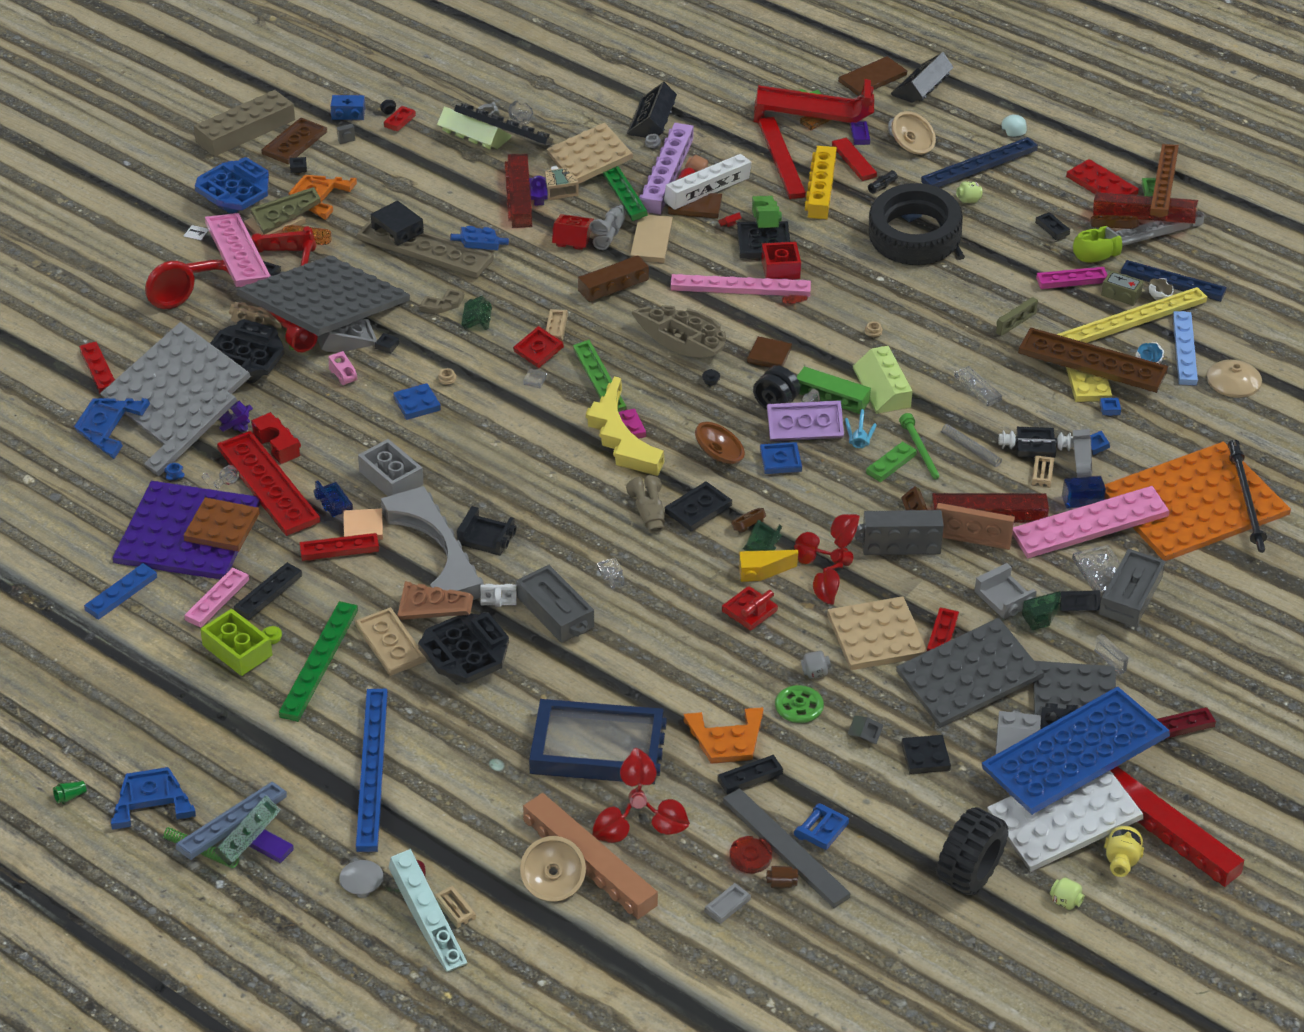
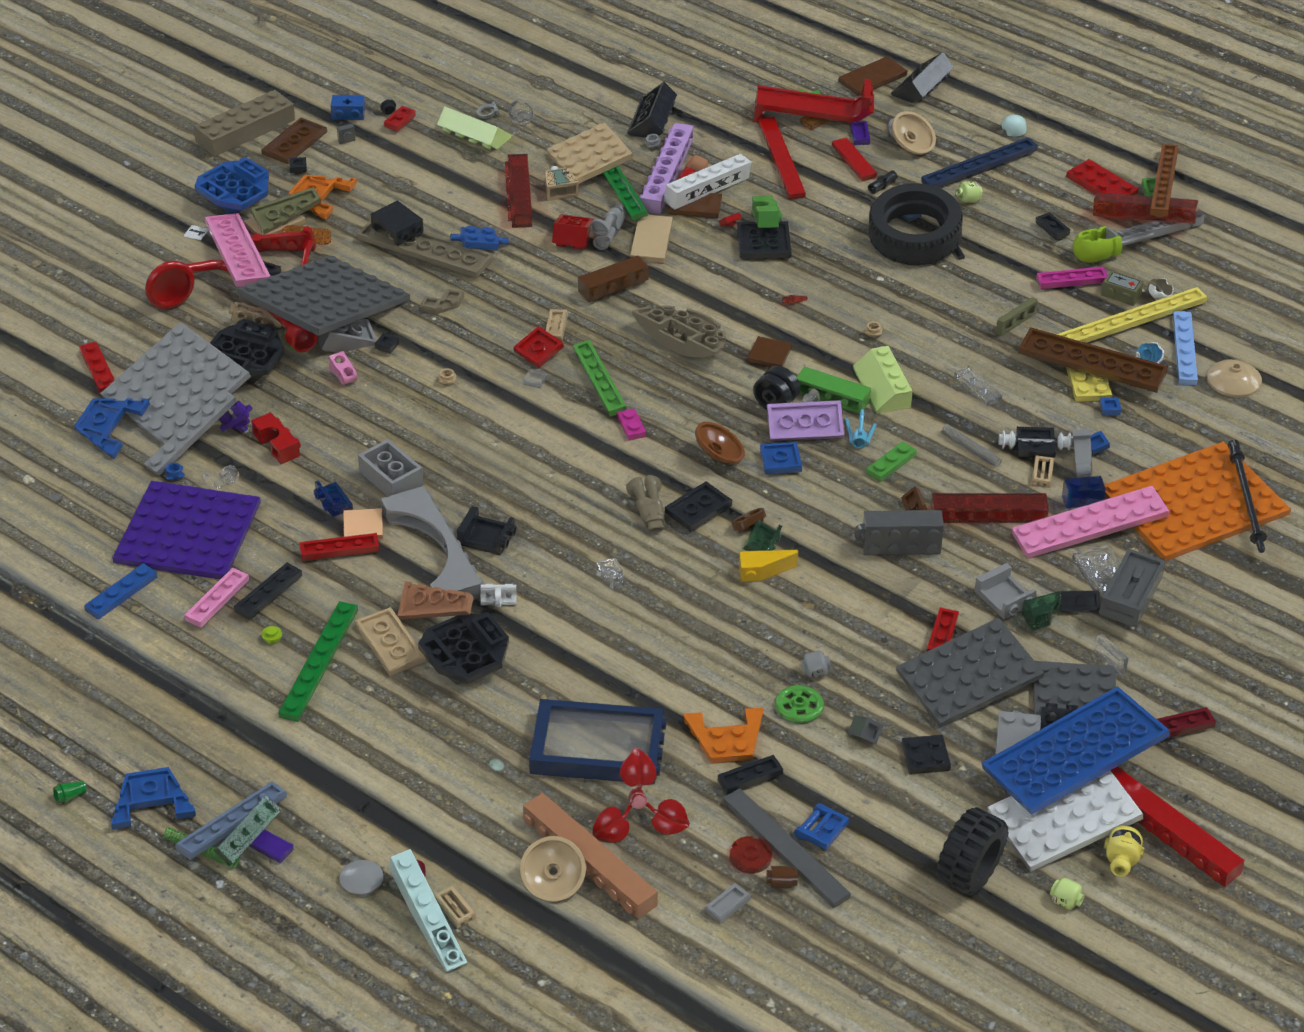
(221, 524): dark orange plate -> none
(236, 642): lime brick -> none
(268, 483): red plate -> none
(372, 771): blue plate -> none
(417, 401): blue plate -> none
(476, 312): clear green bracket -> none
(509, 125): black plate -> none
(538, 190): dark purple hips -> none
(555, 603): dark grey piece -> none
(628, 449): light yellow arch -> none
(711, 377): black plate -> none
(740, 285): bright pink plate -> none
(750, 607): red plate -> none
(781, 260): red brick -> none
(820, 182): yellow brick -> none
(843, 530): red plant -> none
(876, 633): tan plate -> none
(908, 422): bright green piece -> none
(977, 526): nougat plate -> none
(1113, 221): reddish brown beam -> none
(1178, 281): dark blue tile -> none

